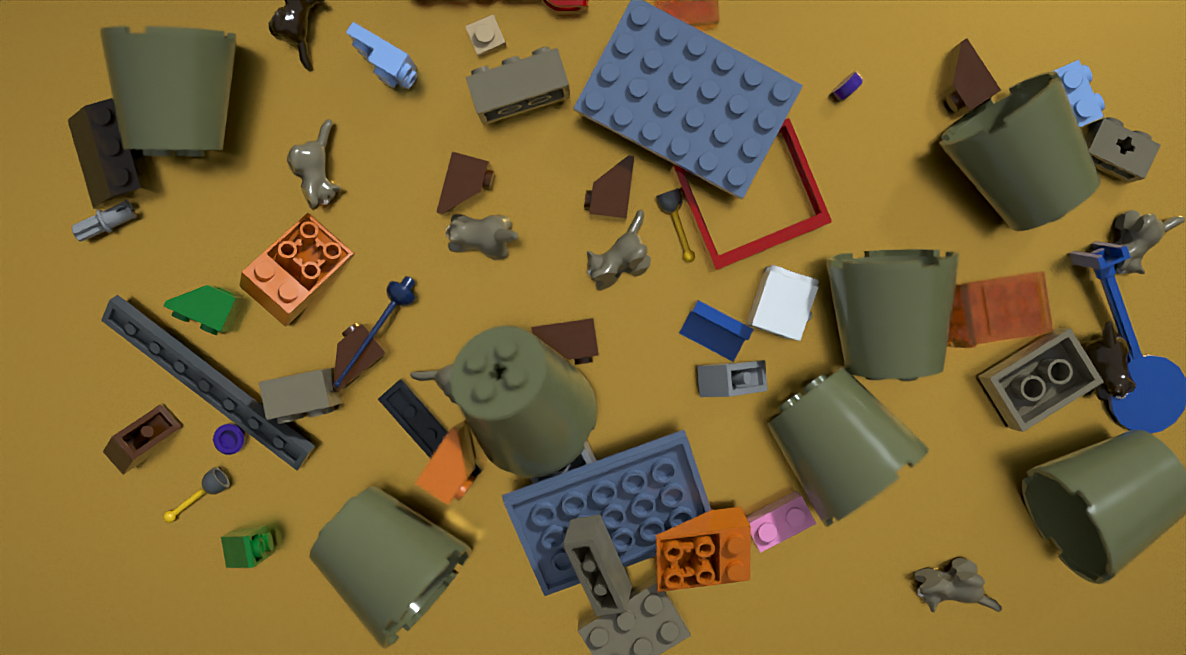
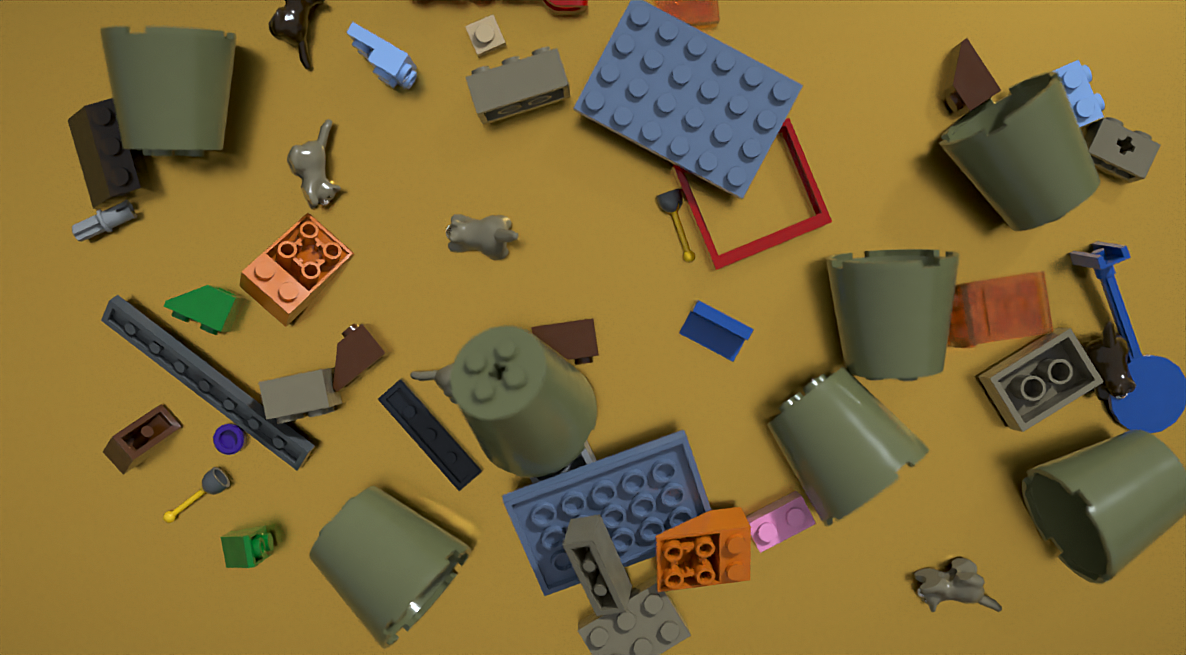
(399, 295): dark blue sword -> none
(450, 467): orange slope -> none
(464, 182): reddish brown slope -> none
(611, 192): reddish brown slope -> none
(626, 255): dark tan animal -> none
(732, 379): light grey slope -> none
(783, 303): white piece -> none
(848, 86): dark purple tile -> none
(1140, 235): dark tan animal -> none

